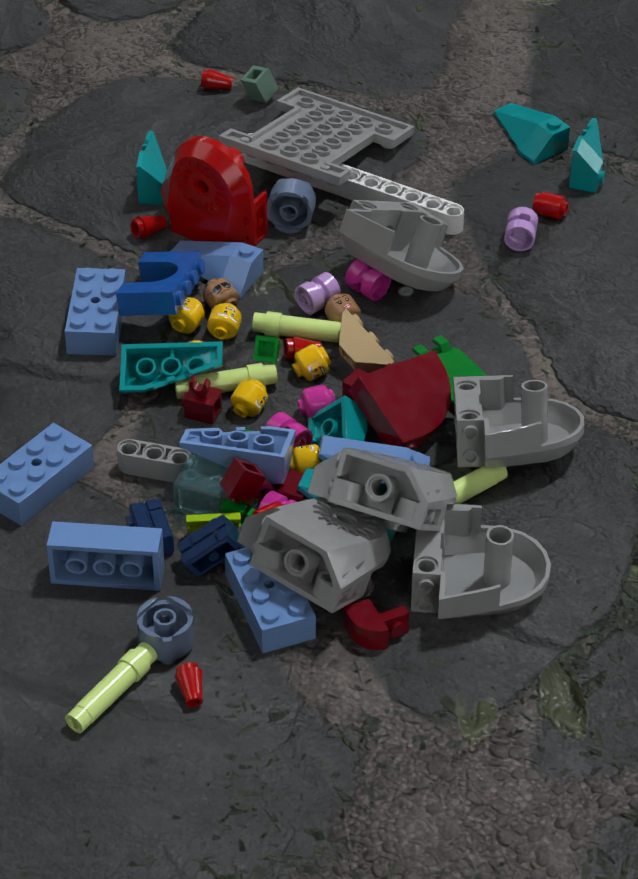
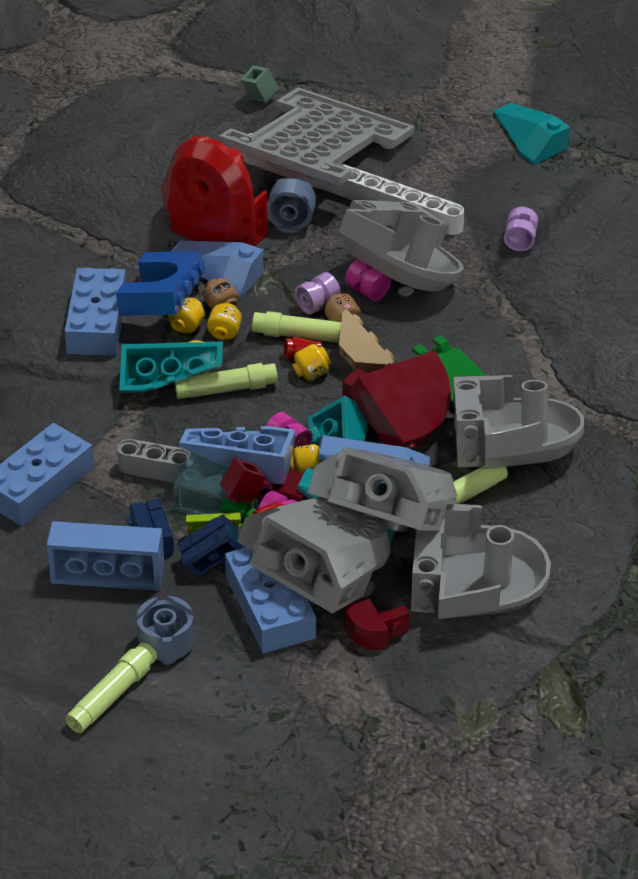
(147, 225): red cone -> none
(150, 172): teal wedge -> none
(190, 681): red cone -> none
(202, 401): dark red brick -> none
(215, 80): red cone -> none
(249, 398): yellow head -> none
(268, 349): green leg -> none
(314, 399): dark pink head -> none
(550, 205): red brick -> none
(587, 160): teal wedge -> none

